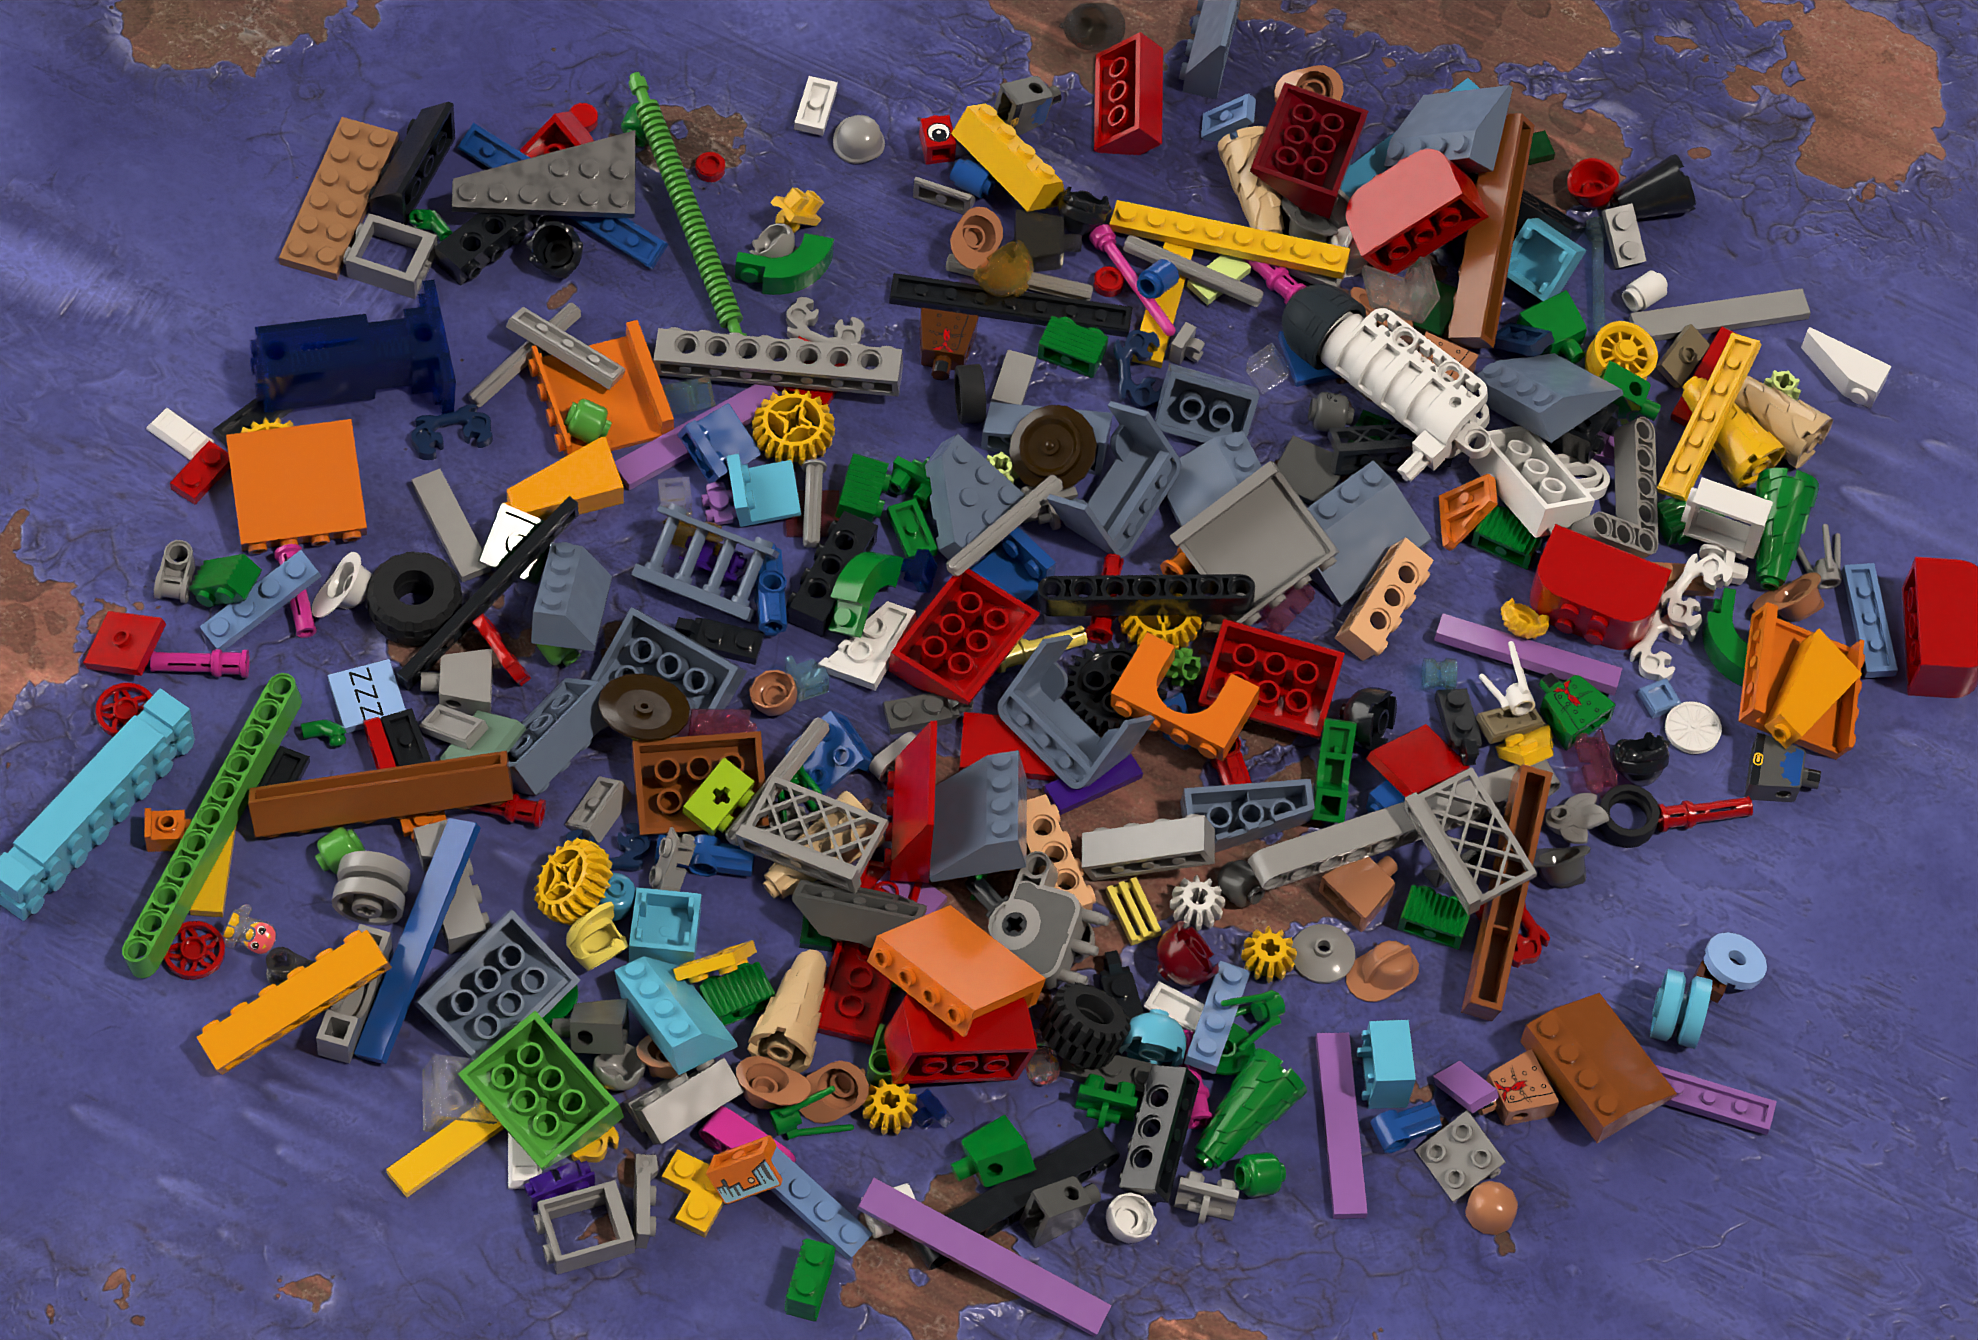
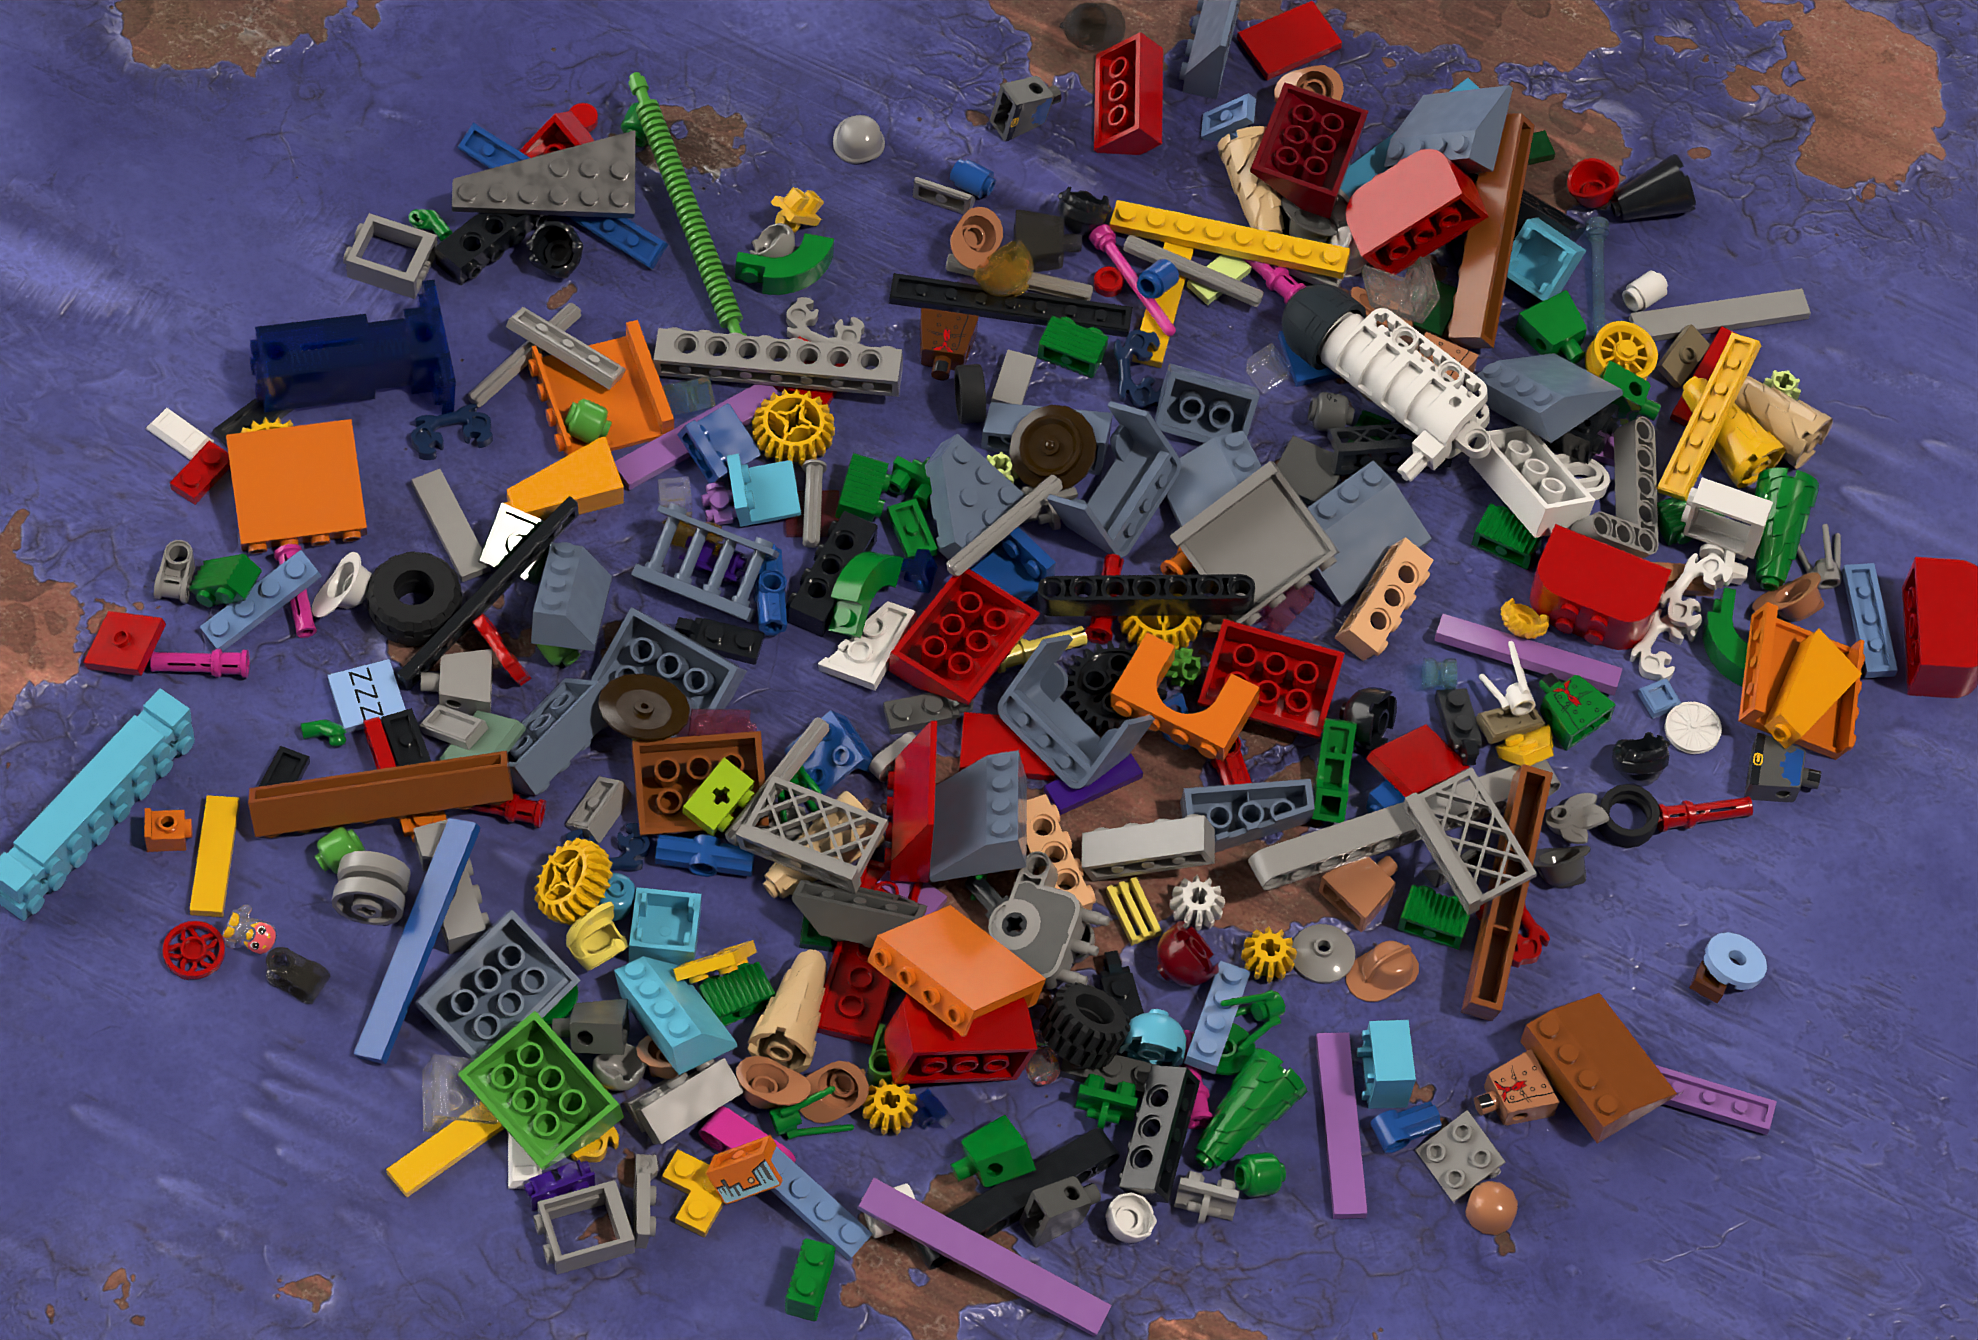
(123, 708): red wheel -> none
(212, 838): bright green beam -> none
(294, 1001): light orange brick -> none
(338, 198): medium nougat plate -> none
(346, 1018): light grey arch -> none
(414, 163): black slope -> none
(672, 851): light grey hinge -> none
(710, 166): red tile -> none
(773, 692): nougat hair -> none
(808, 678): clear light blue panel -> none
(815, 105): white plate -> none
(936, 139): red brick -> none
(1008, 158): yellow slope -> none
(1178, 1005): white tile -> none
(1186, 345): light grey tile -> none
(1240, 884): dark grey head -> none
(1289, 40): none -> red tile
(1465, 508): orange wing -> none
(1465, 1087): medium lavender tile -> none
(1523, 339): dark blue plate -> none
(1595, 750): clear pink hinge -> none
(1623, 236): light grey plate -> none
(1684, 1009): medium azure wheel -> none
(1848, 369): white slope -> none

